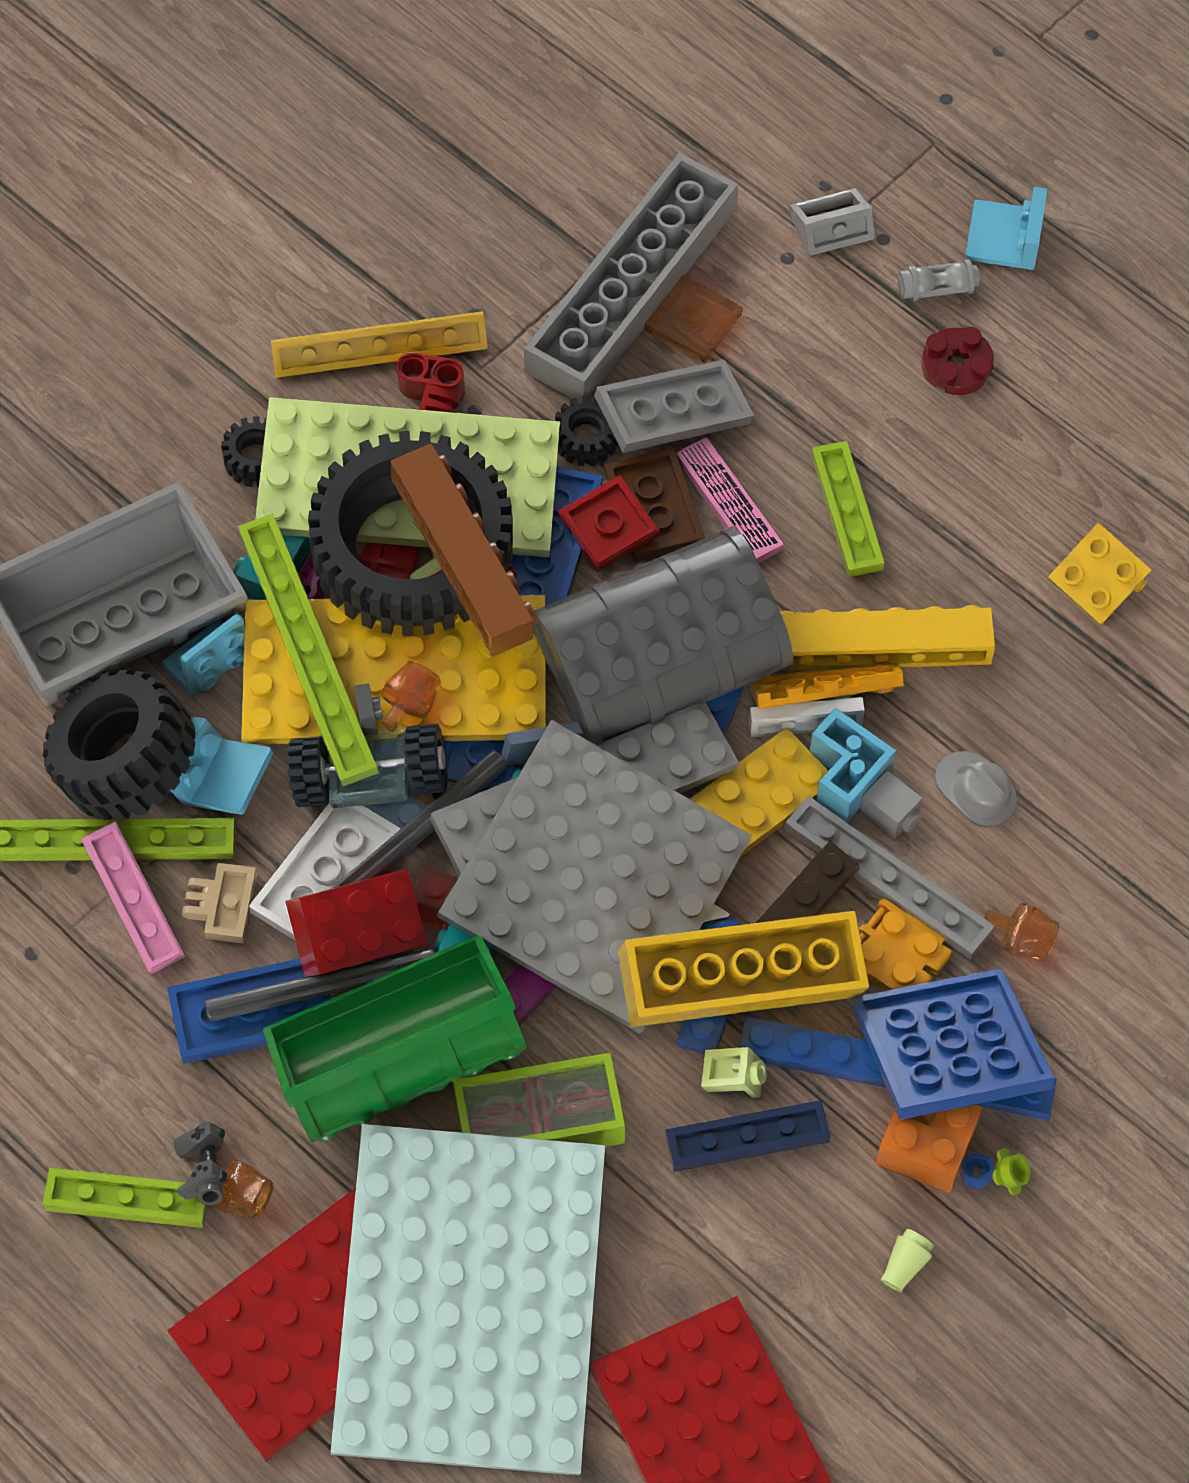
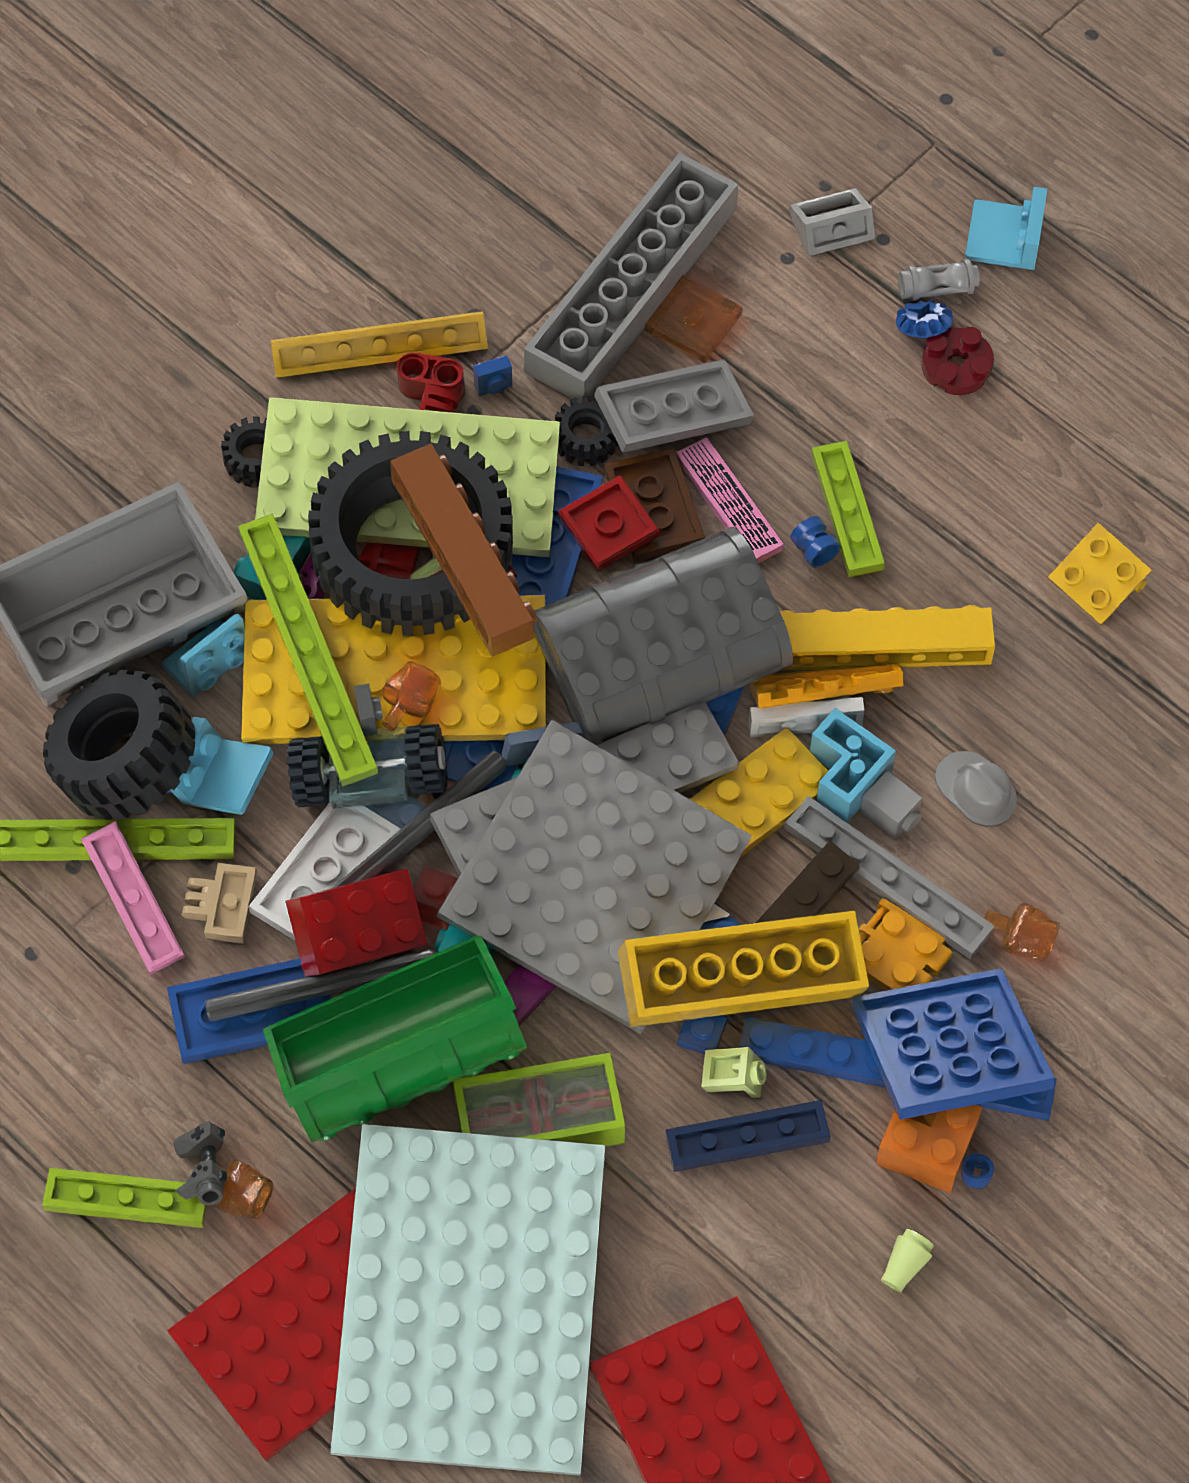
(493, 376): none -> blue plate
(815, 541): none -> blue wheel
(933, 319): none -> blue gear
(1011, 1171): lime plate -> none

